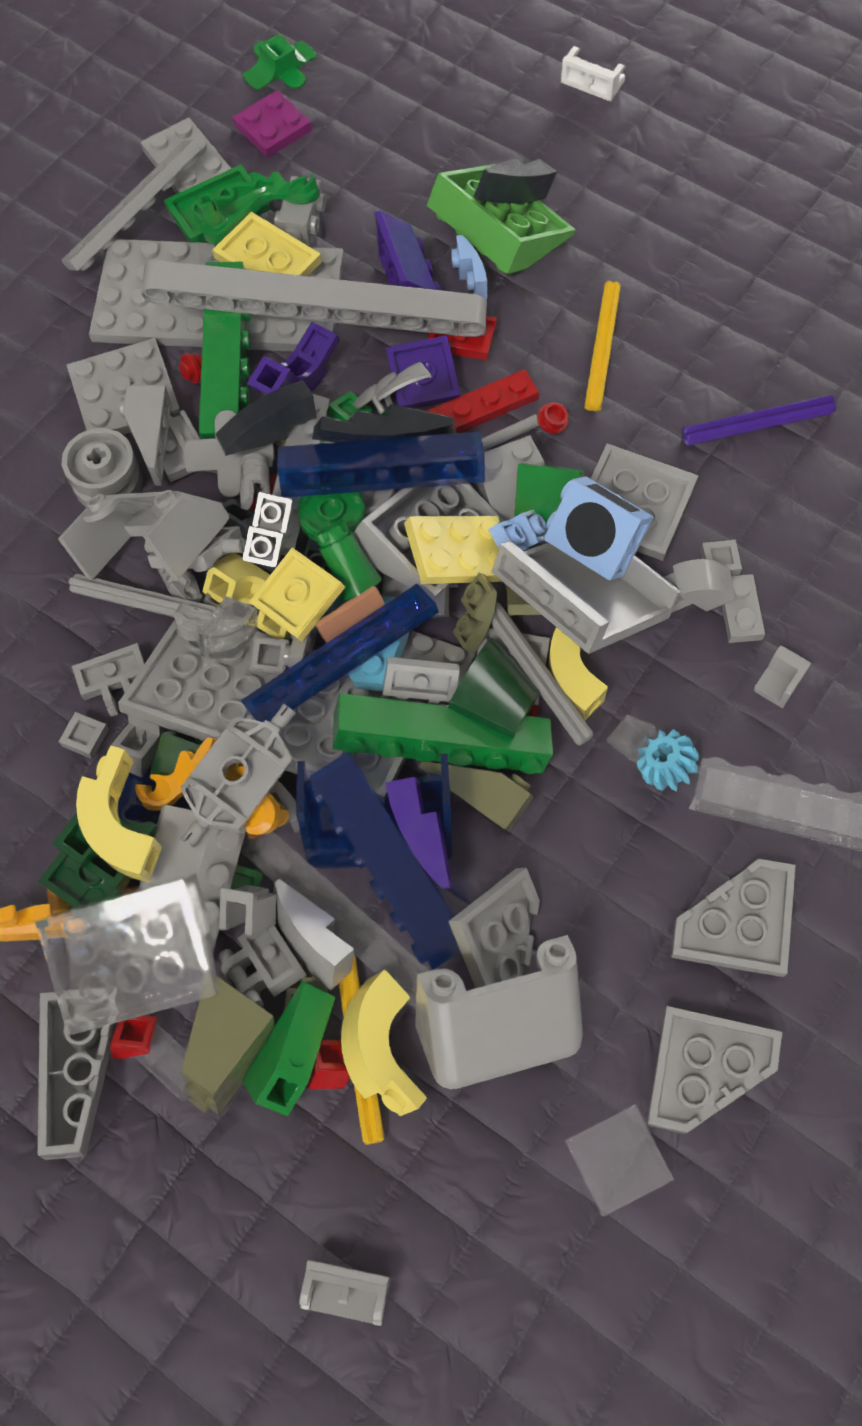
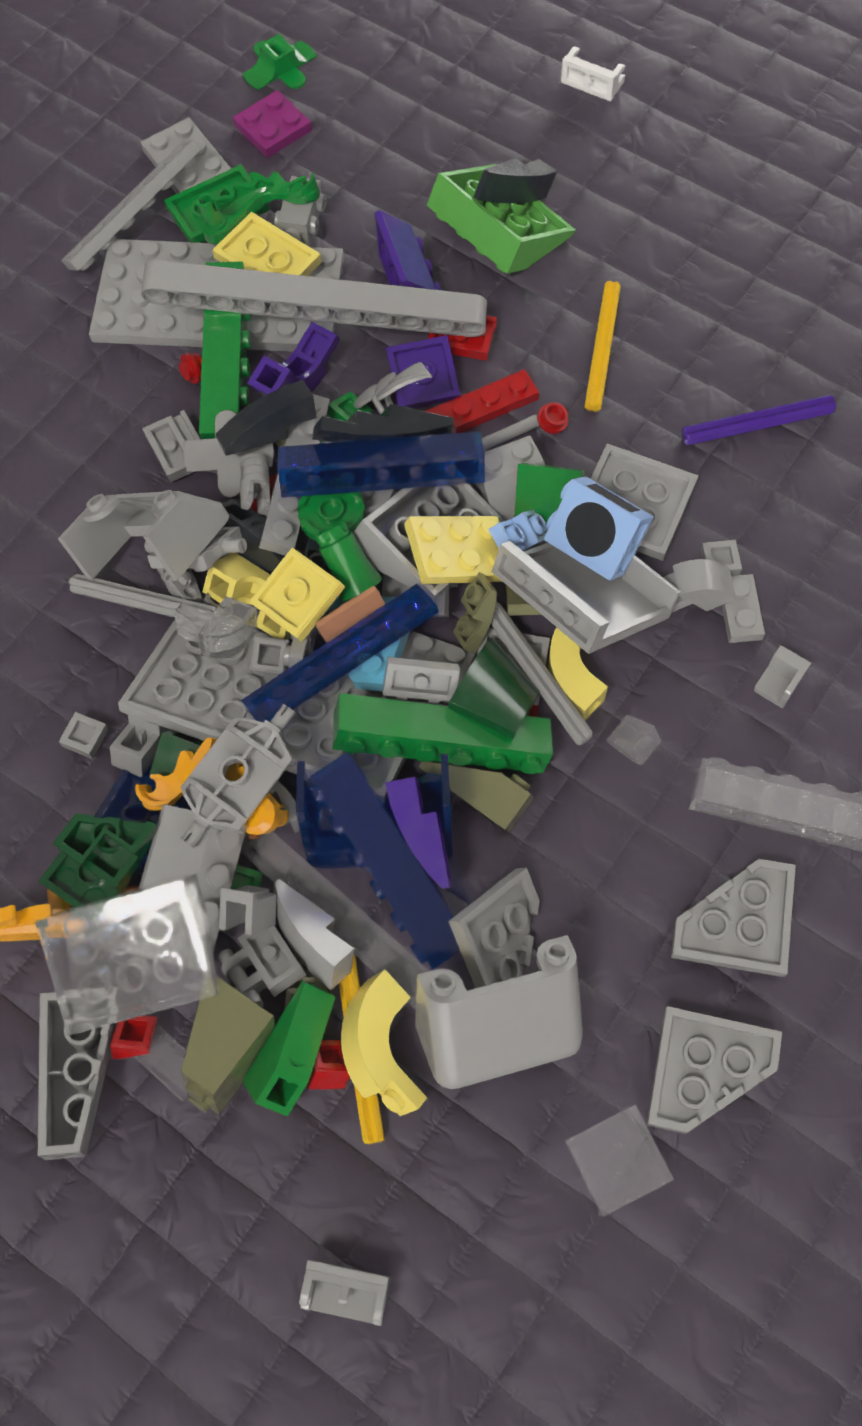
(99, 820): light yellow arch -> none
(101, 464): light grey wheel -> none
(104, 378): light grey plate -> none
(109, 673): light grey hinge -> none
(148, 417): light grey slope -> none
(269, 530): slope -> none
(469, 266): light blue slope -> none
(667, 760): medium azure gear -> none

